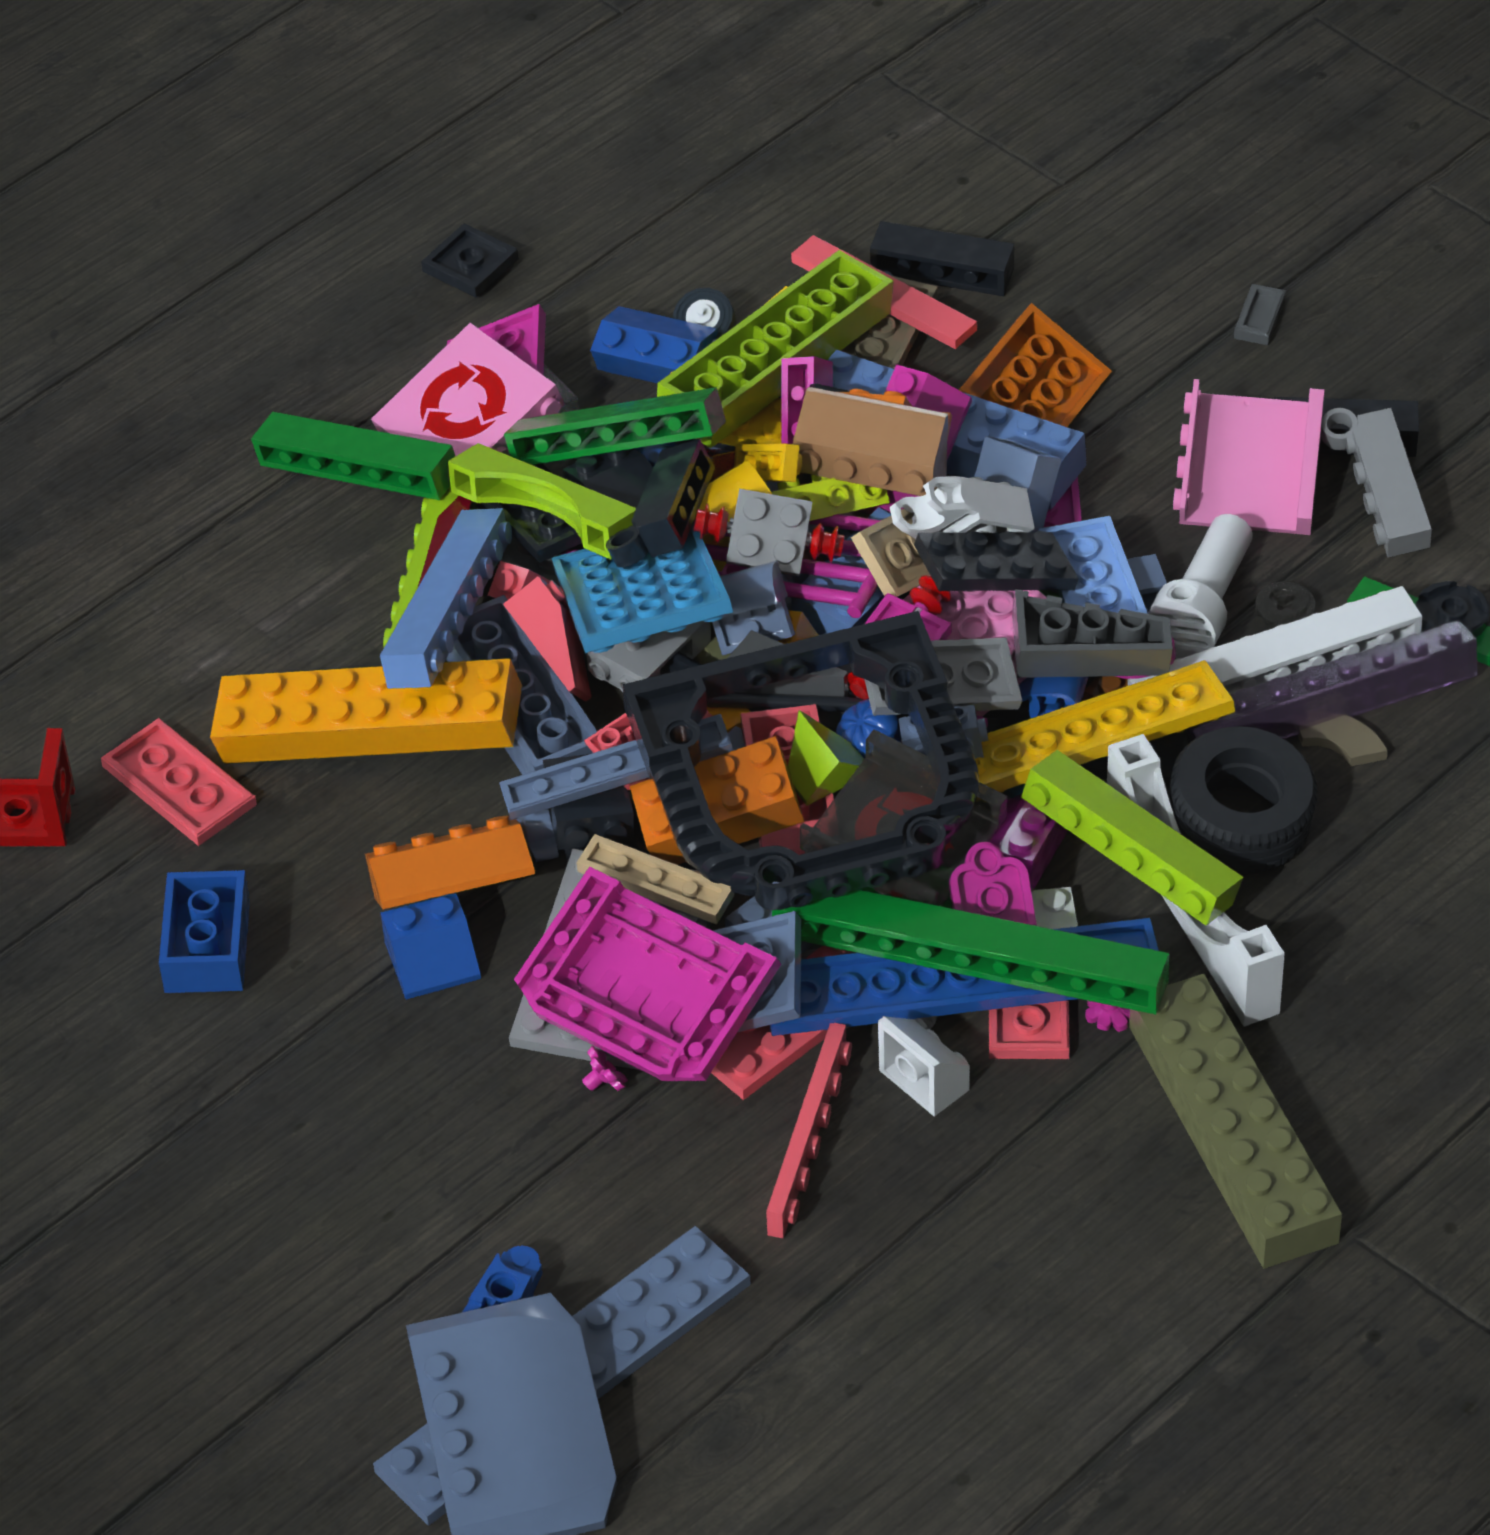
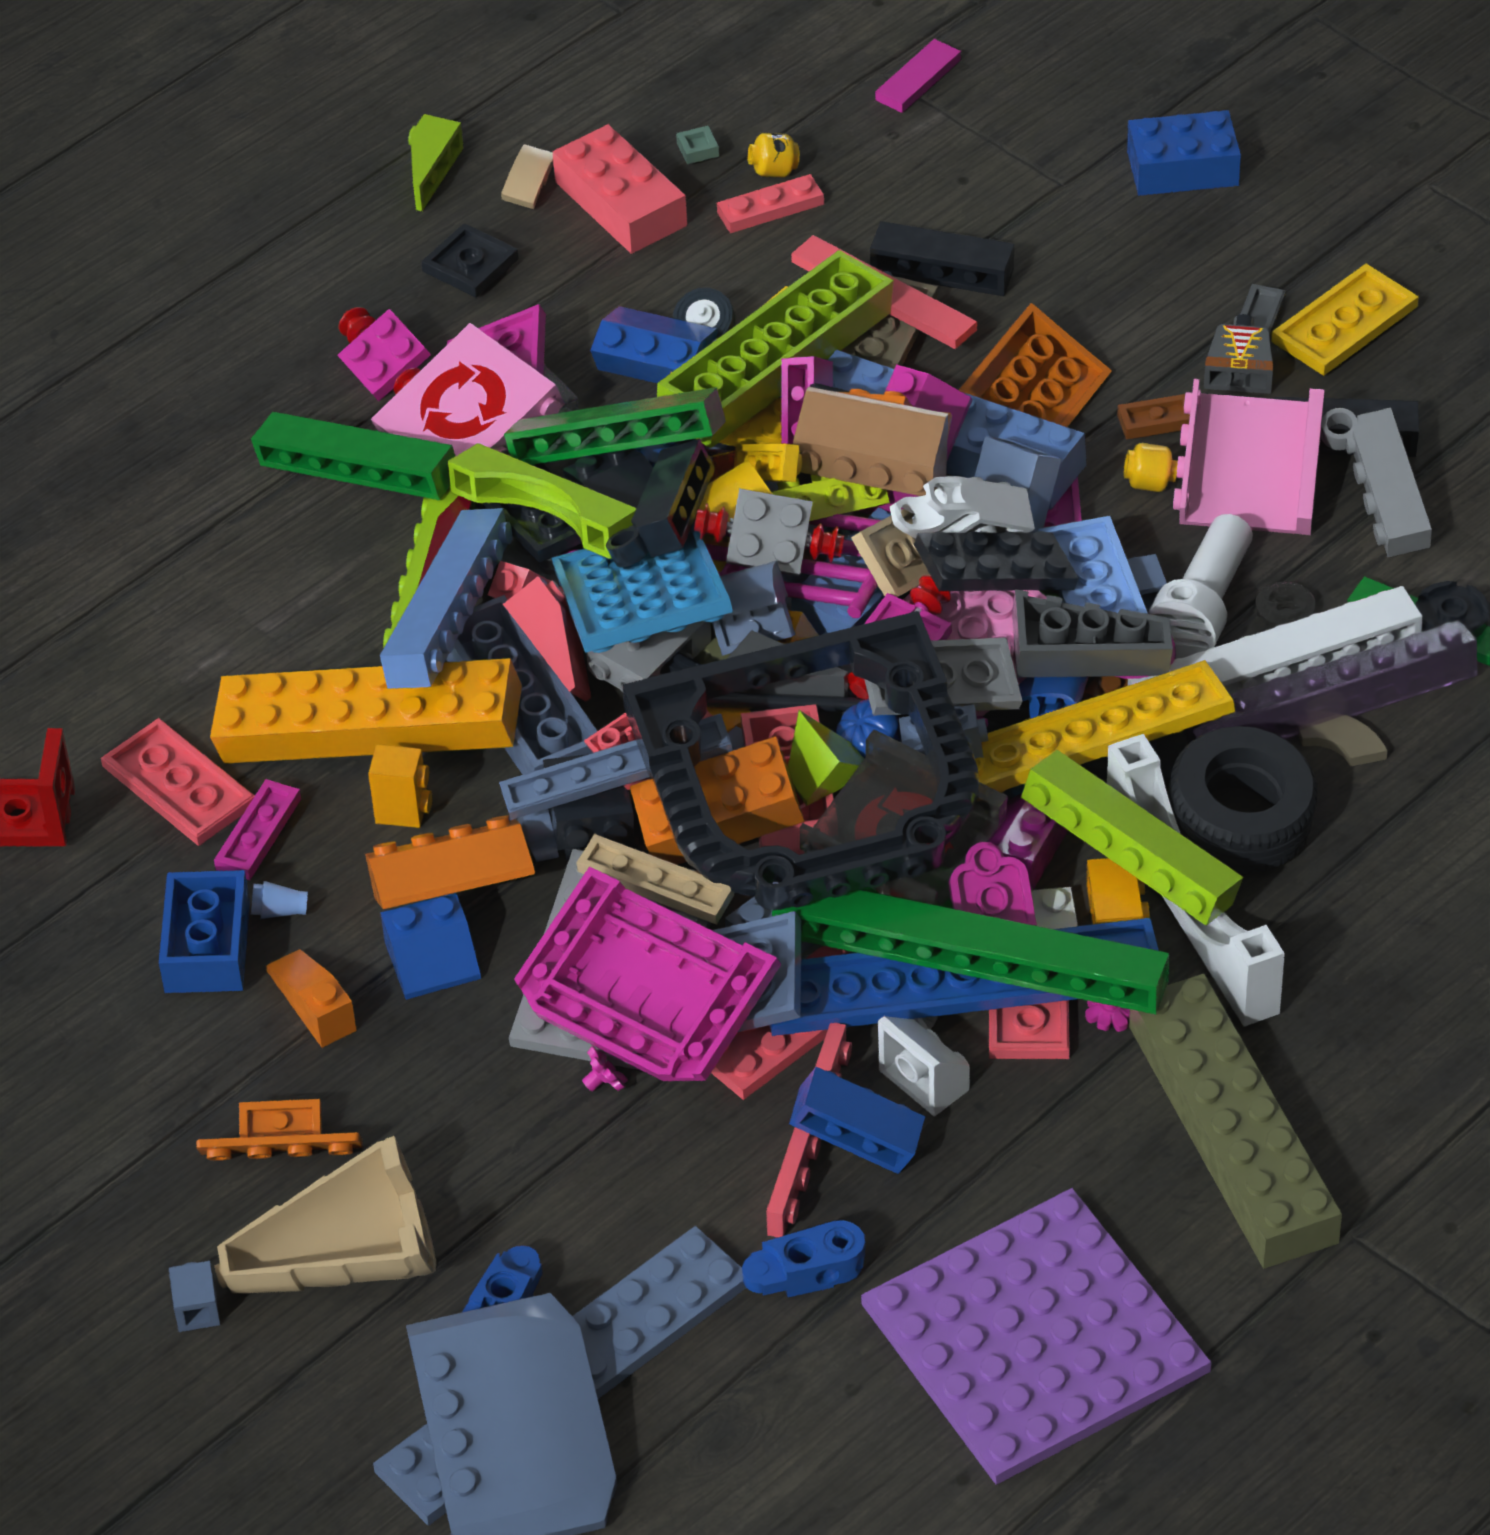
(194, 1296): none -> sand blue brick
(258, 828): none -> dark pink plate
(277, 901): none -> light blue cone
(280, 1127): none -> orange bracket
(314, 996): none -> orange slope
(335, 1232): none -> tan cone
(380, 351): none -> dark pink plate
(399, 786): none -> light orange brick
(434, 149): none -> lime slope
(527, 176): none -> tan slope
(620, 188): none -> coral brick
(697, 144): none -> sand green plate
(770, 203): none -> coral plate
(774, 155): none -> yellow head
(806, 1260): none -> blue piece
(857, 1120): none -> blue brick
(918, 75): none -> dark pink tile
(1035, 1335): none -> medium lavender plate
(1114, 893): none -> light orange brick
(1150, 467): none -> yellow head
(1152, 416): none -> dark orange plate
(1183, 152): none -> blue brick
(1240, 358): none -> dark grey torso
(1344, 319): none -> yellow plate

